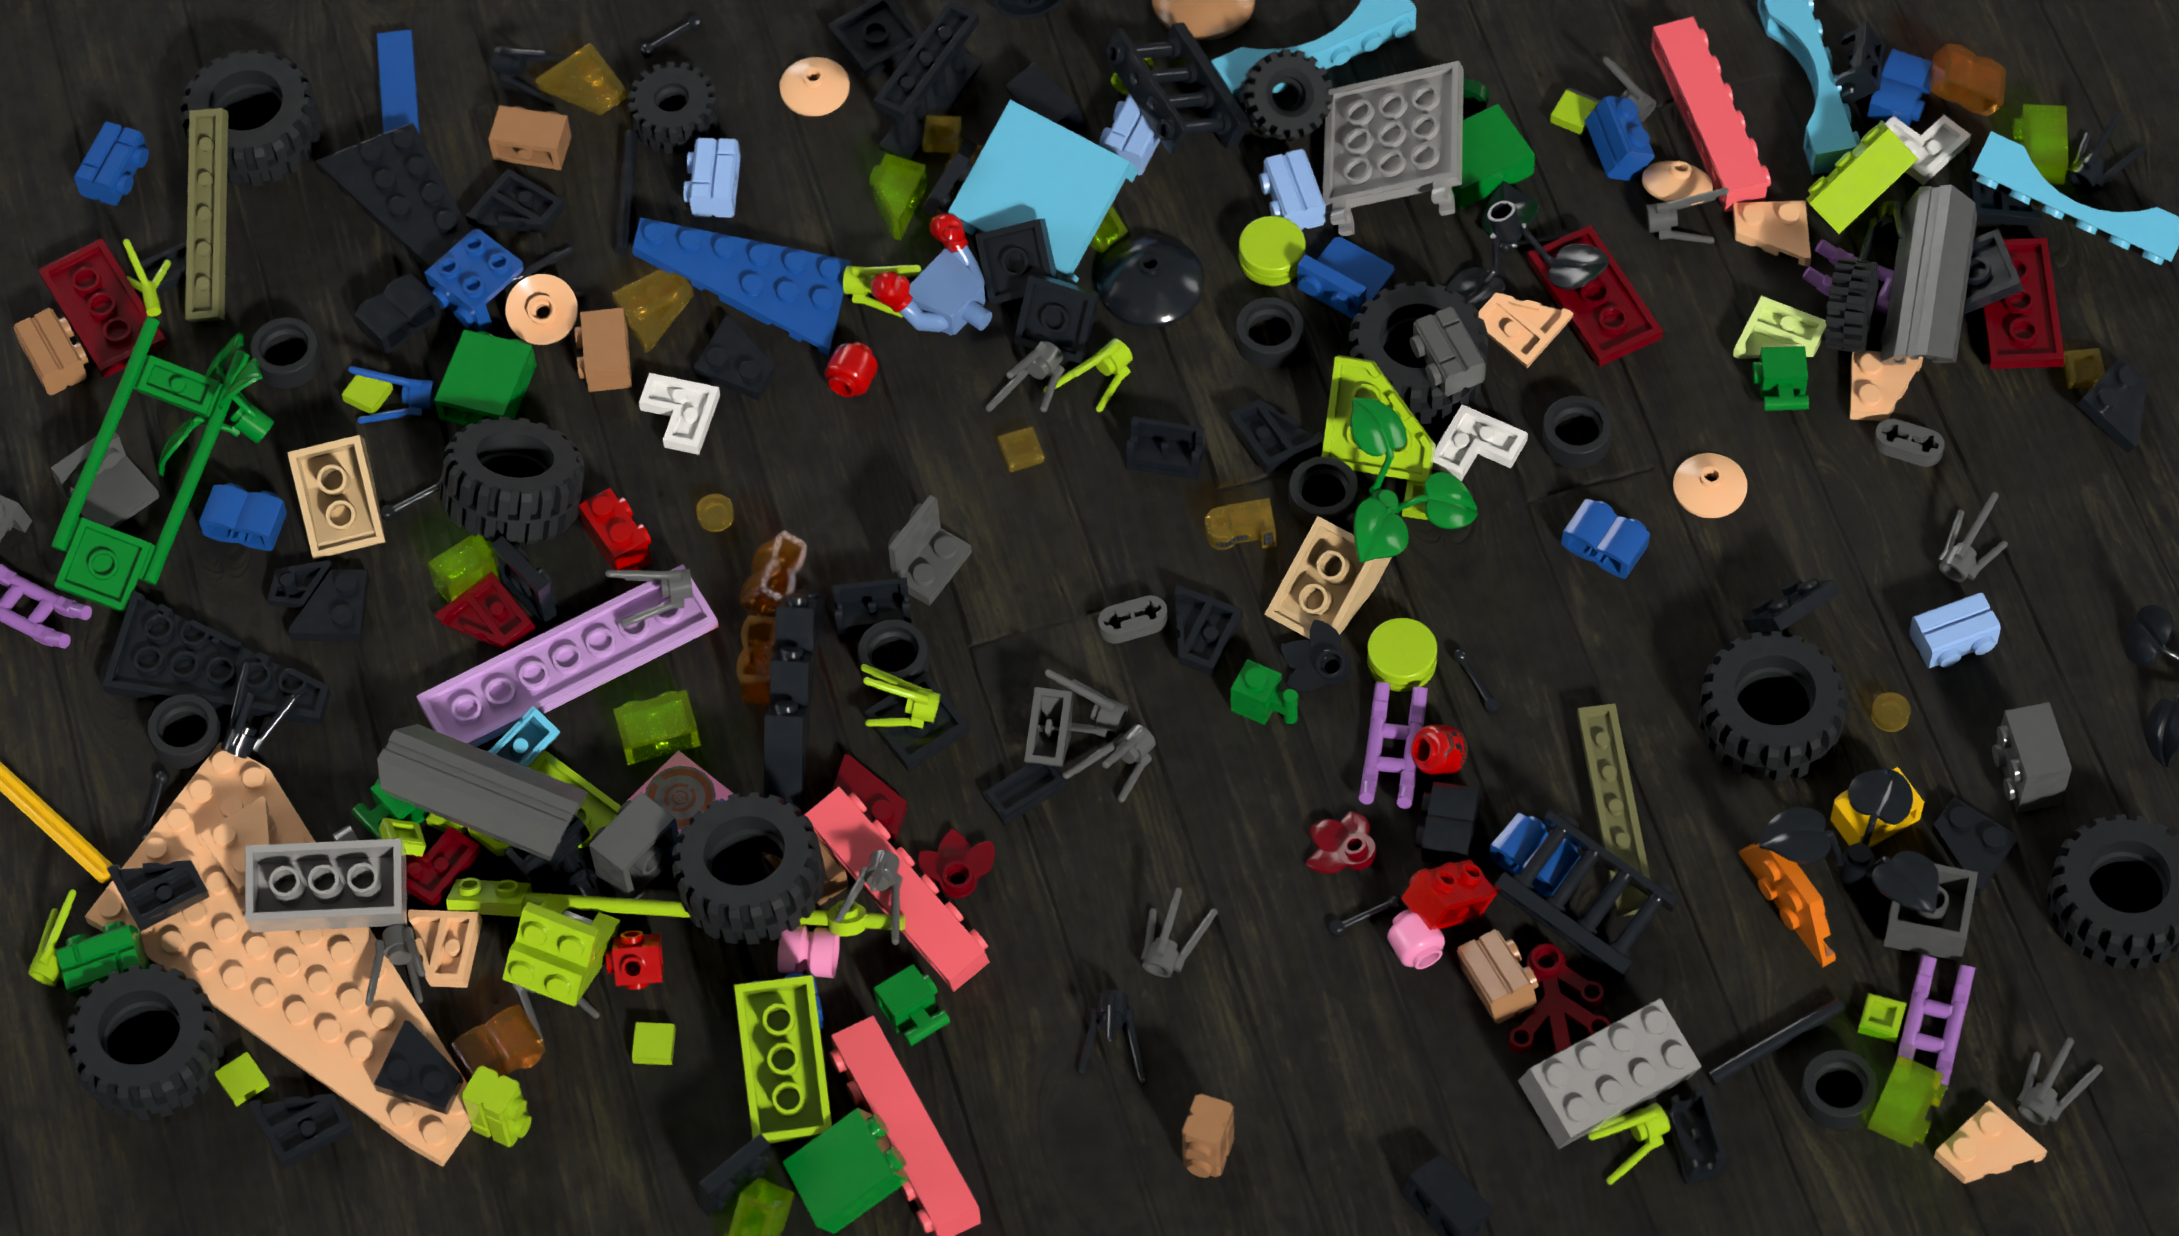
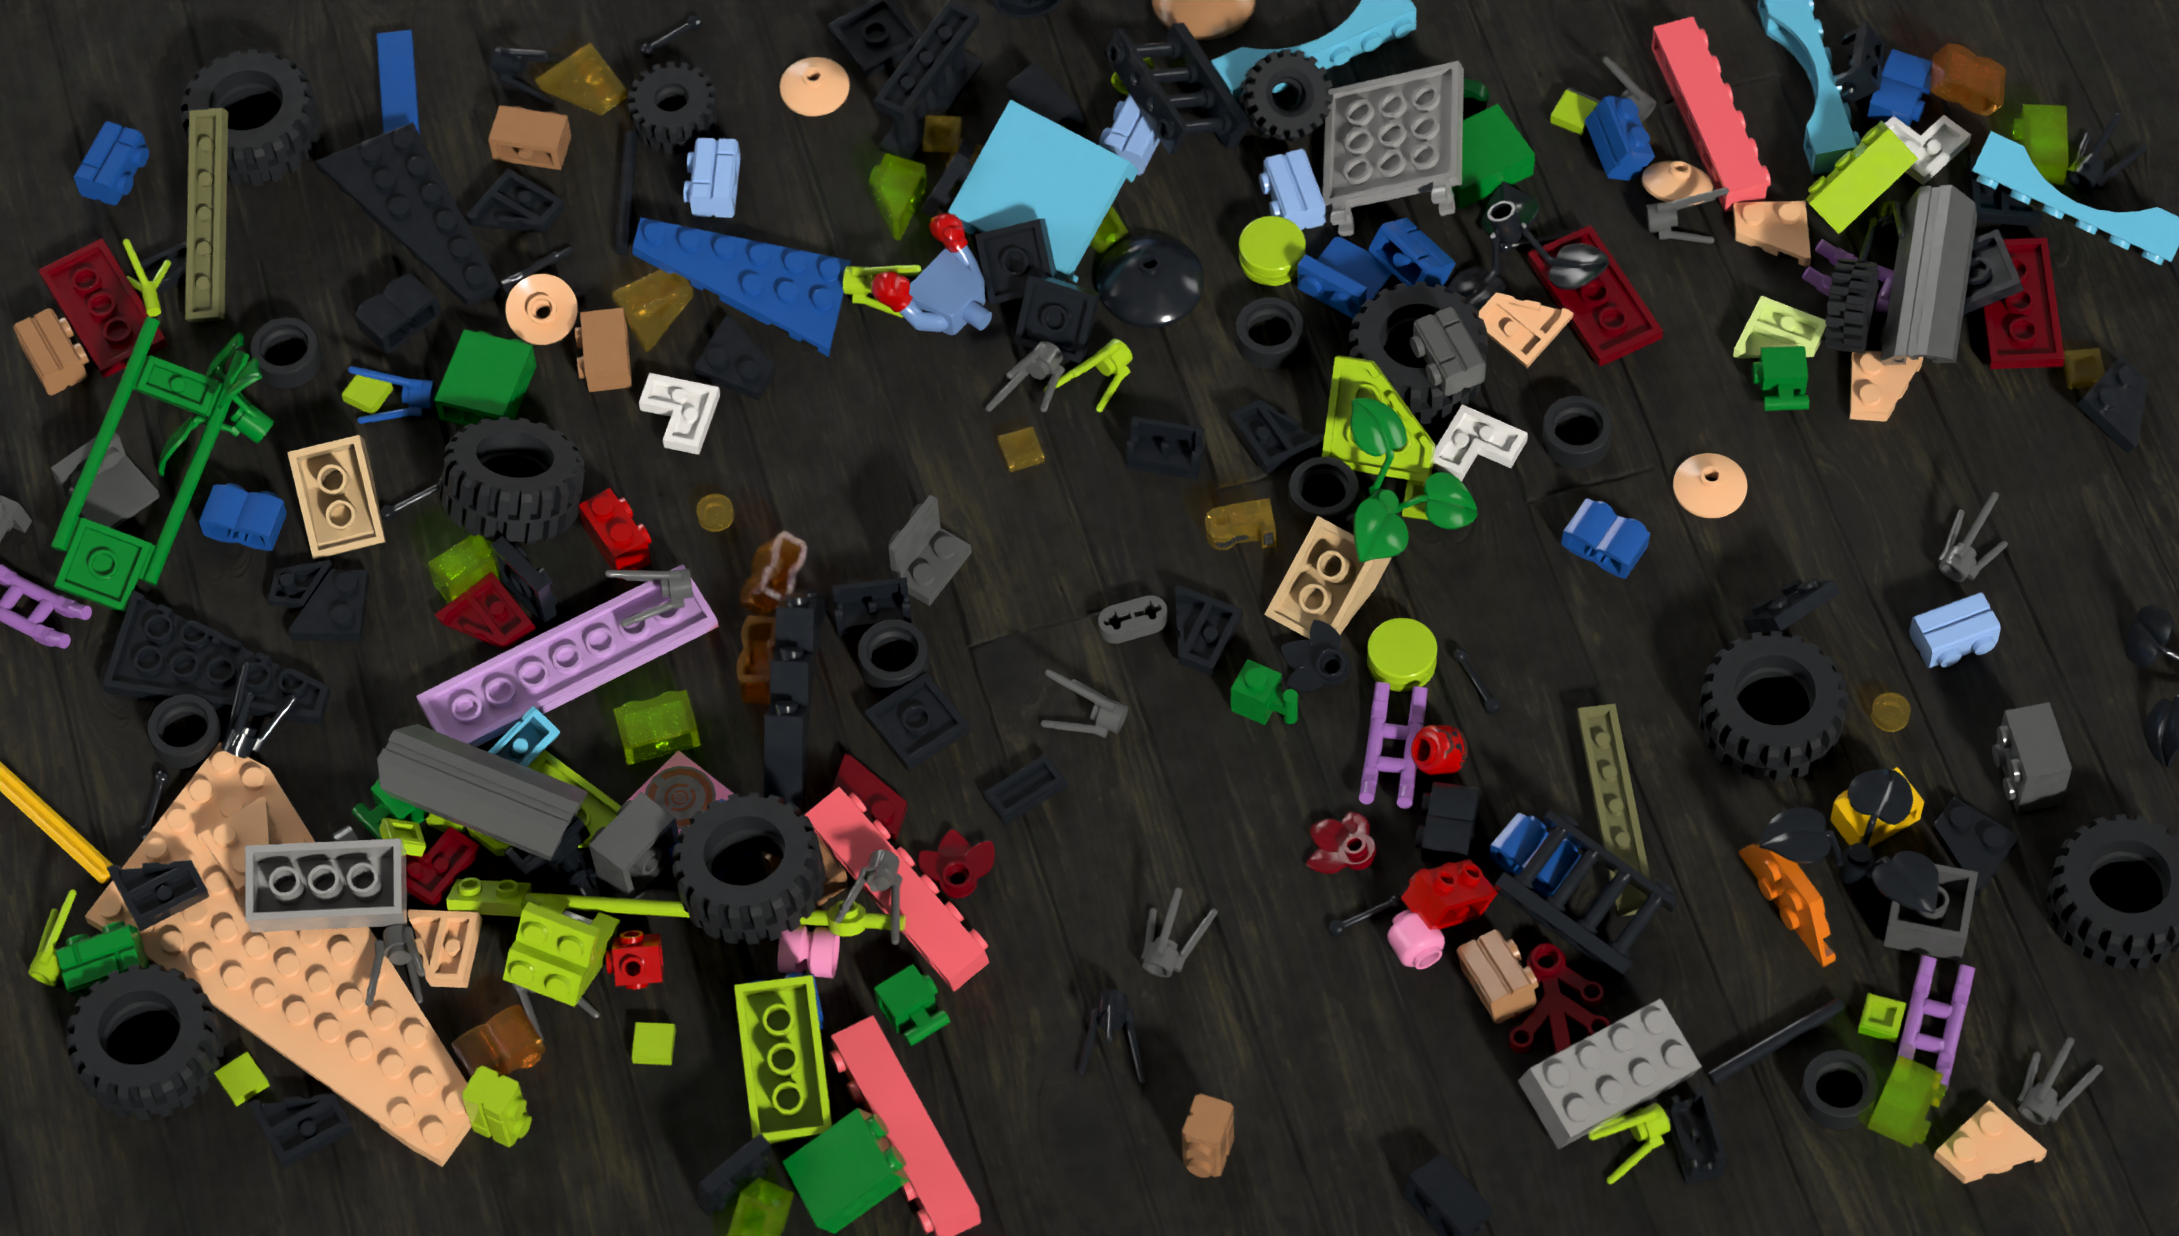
(418, 1072): black wing -> none
(472, 277): blue bracket -> none
(851, 369): red head -> none
(920, 701): lime plant -> none
(1049, 727): dark grey slope -> none
(1130, 747): dark grey plant -> none
(1411, 254): none -> blue brick
(1909, 442): dark grey beam -> none

